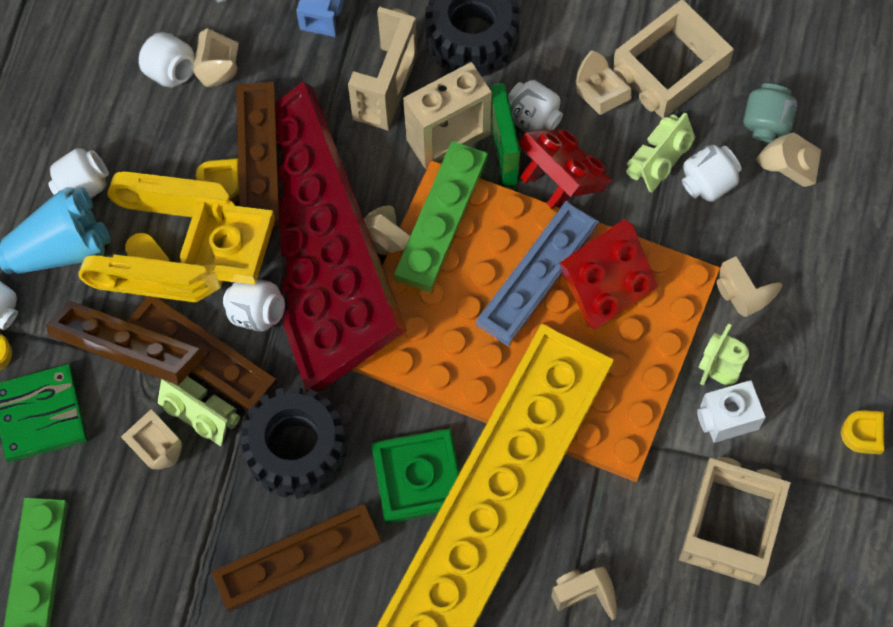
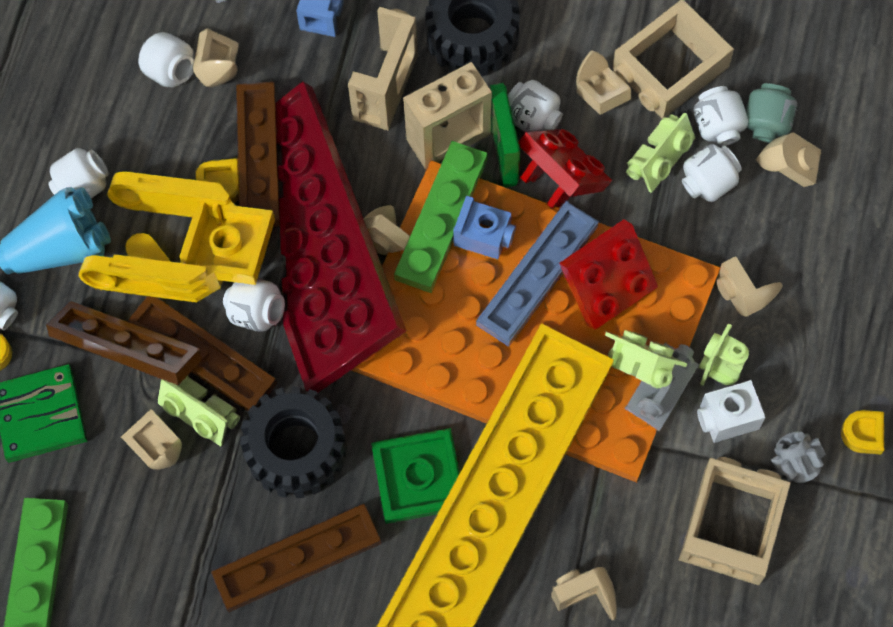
(481, 240): none -> medium blue brick
(647, 363): none -> yellowish green hinge
(656, 404): none -> light grey hinge
(720, 115): none -> white head
(798, 457): none -> light grey gear

